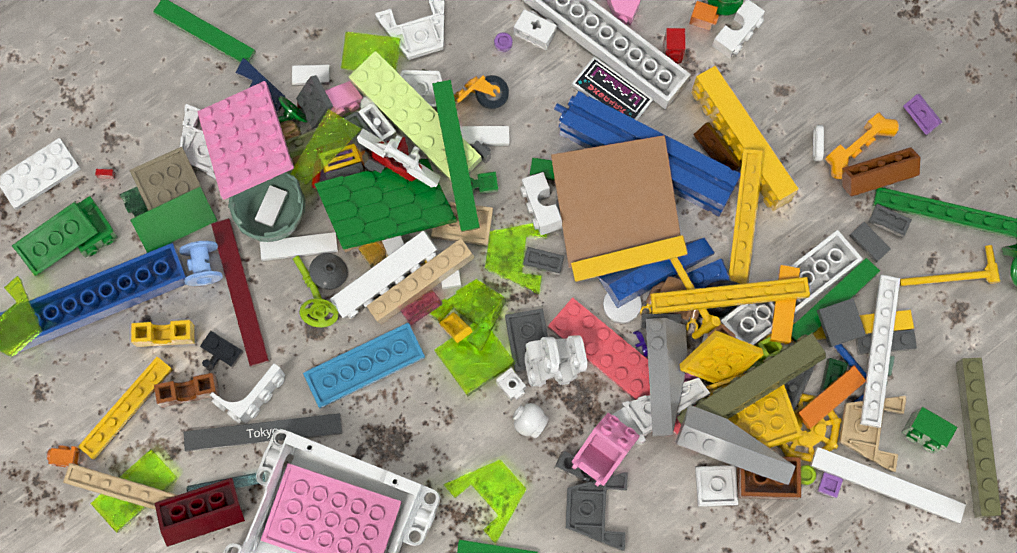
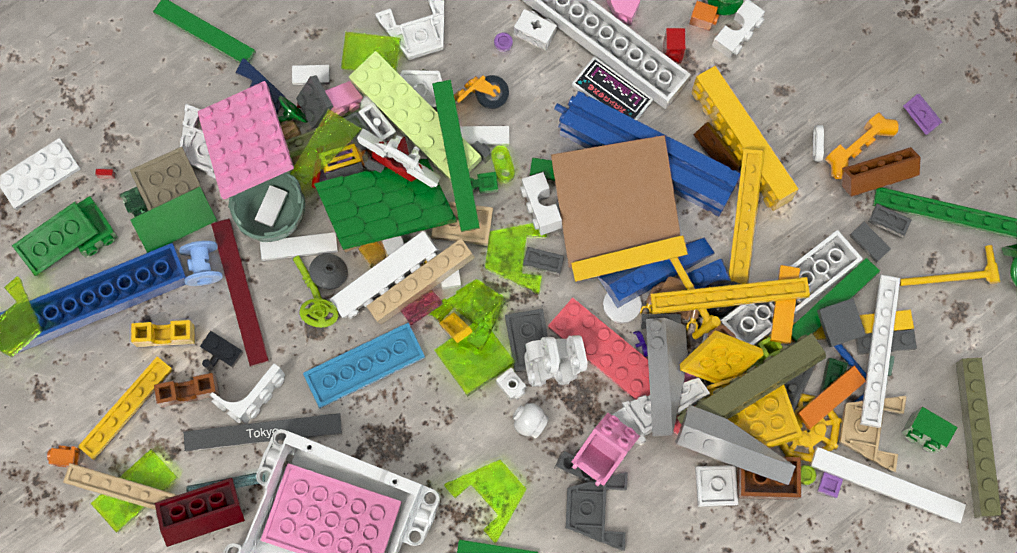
(503, 165): none -> clear neon green plate

